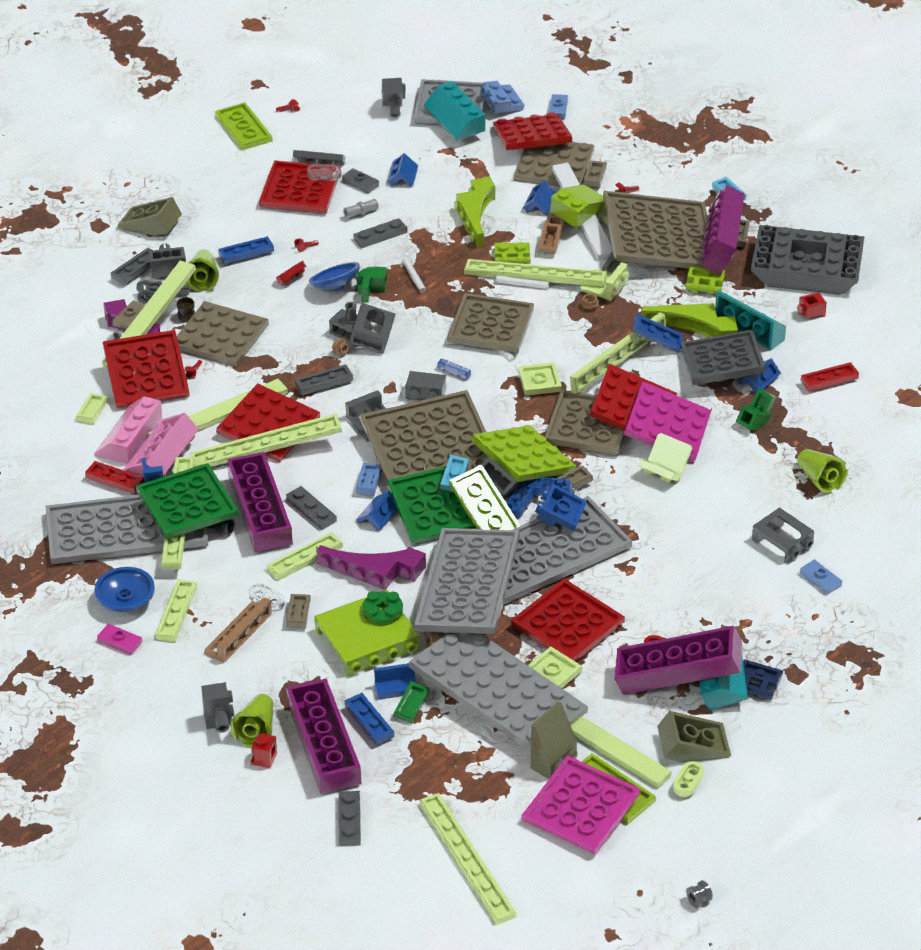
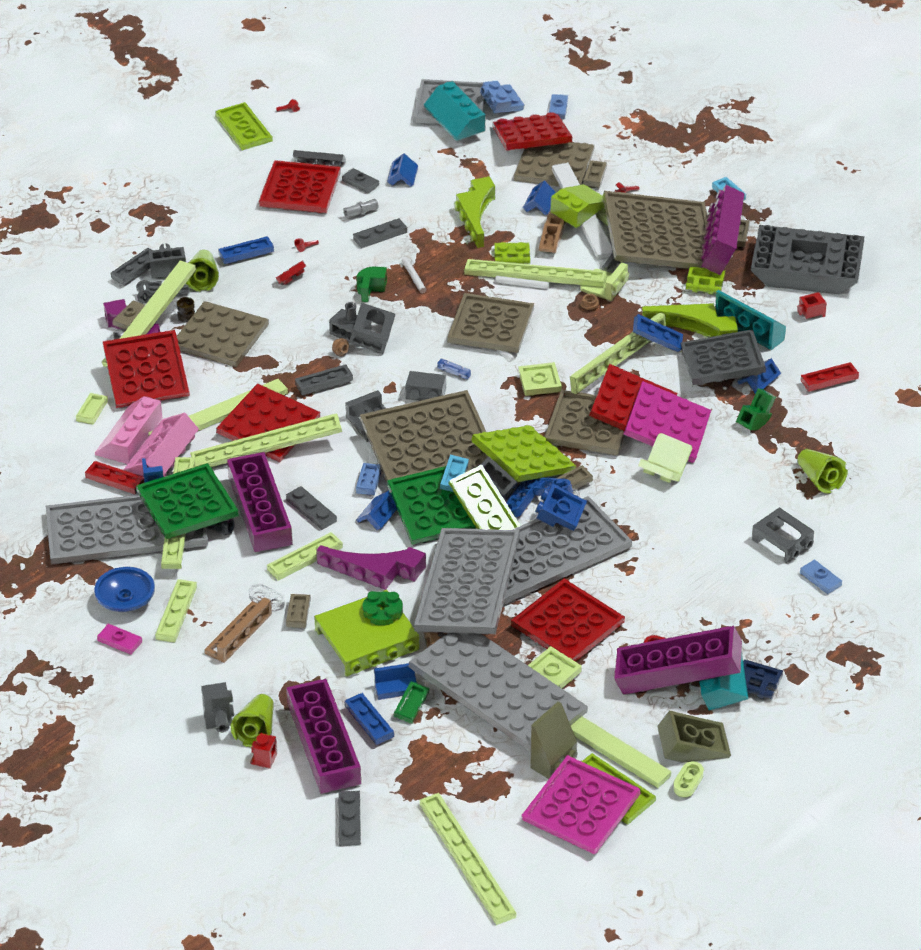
(152, 217): olive slope -> none
(191, 371): red hand -> none
(324, 172): clear plate -> none
(335, 276): blue dish -> none
(392, 94): dark grey brick -> none
(699, 893): dark grey wheel -> none

